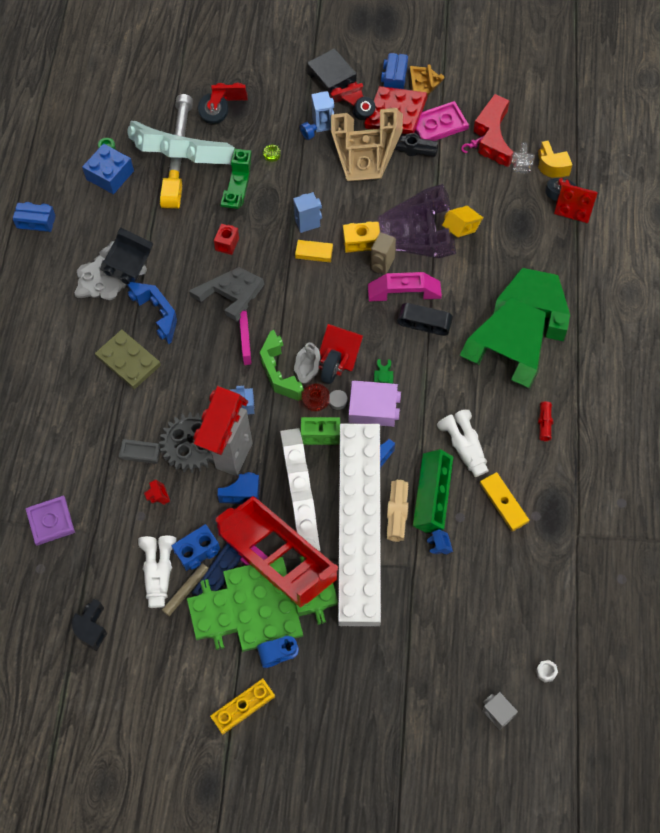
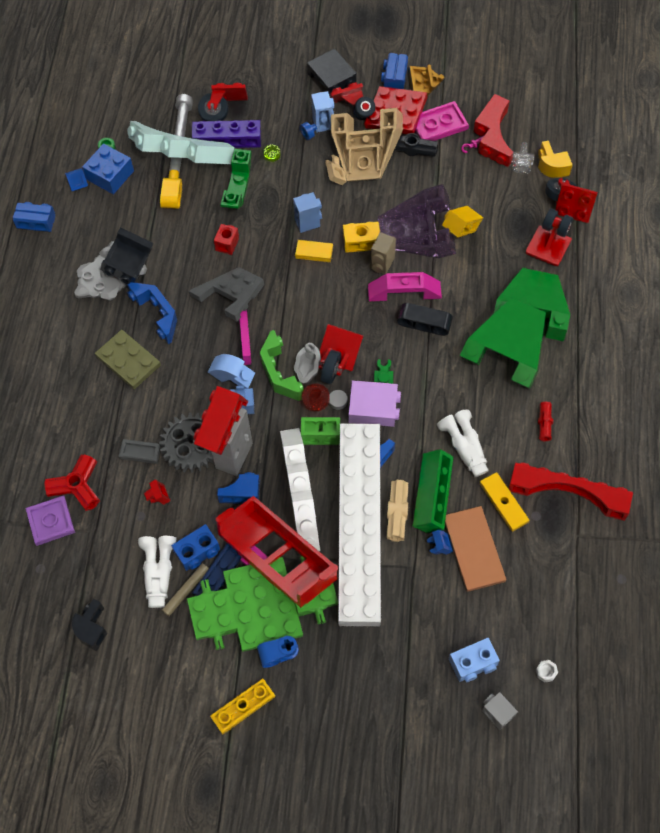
(76, 179): none -> blue tile
(82, 492): none -> red piece
(231, 368): none -> light blue brick
(236, 133): none -> dark purple brick
(335, 172): none -> tan plate
(474, 549): none -> nougat tile
(474, 660): none -> light blue brick
(551, 244): none -> red plate
(610, 500): none -> red arch

